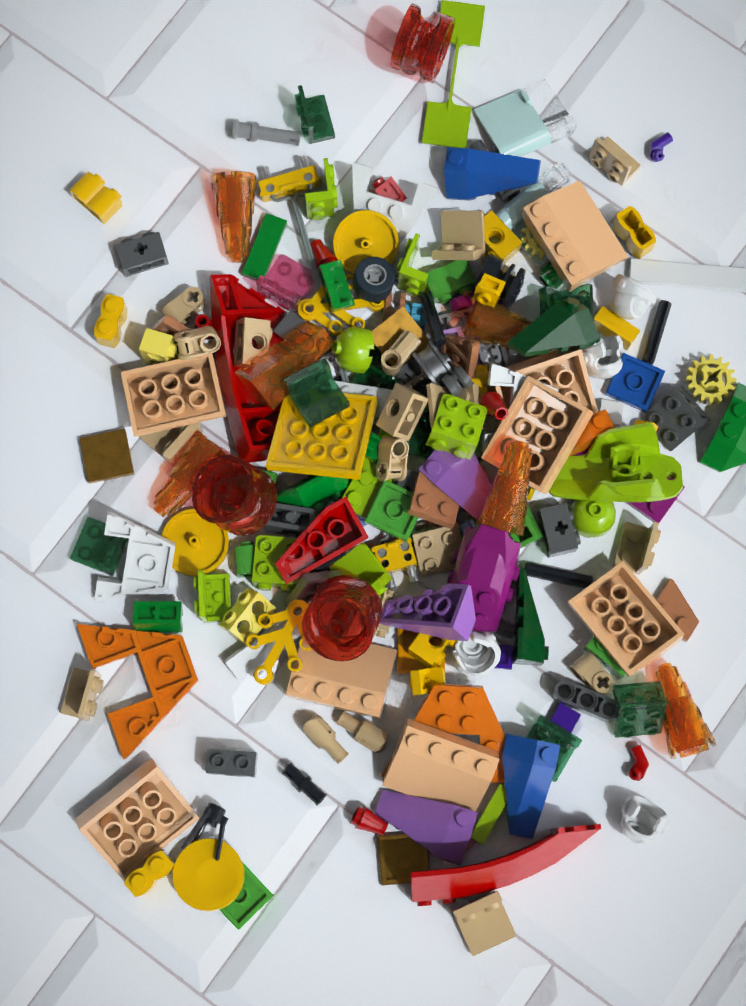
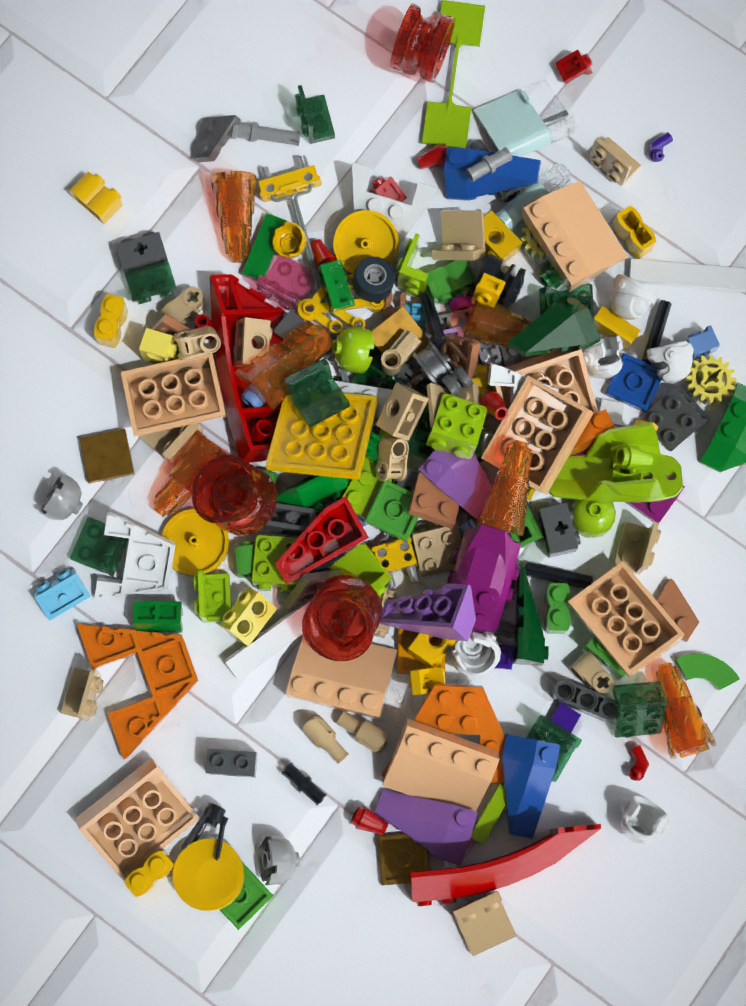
(61, 593): none -> medium azure bracket
(62, 499): none -> light grey cylinder
(151, 282): none -> clear green bracket
(213, 137): none -> flat silver wing
(251, 399): none -> medium blue tile
(278, 860): none -> light grey cylinder
(283, 639): yellow plant -> none
(289, 240): none -> yellow hair
(322, 204): lime bracket -> none
(433, 157): none -> red cone
(489, 164): none -> light grey pin
(558, 615): none -> bright green brick
(574, 65): none -> red bracket
(630, 457): none -> lime cone
(675, 360): none -> white helmet
(703, 343): none -> medium blue brick
(707, 668): none -> bright green tile

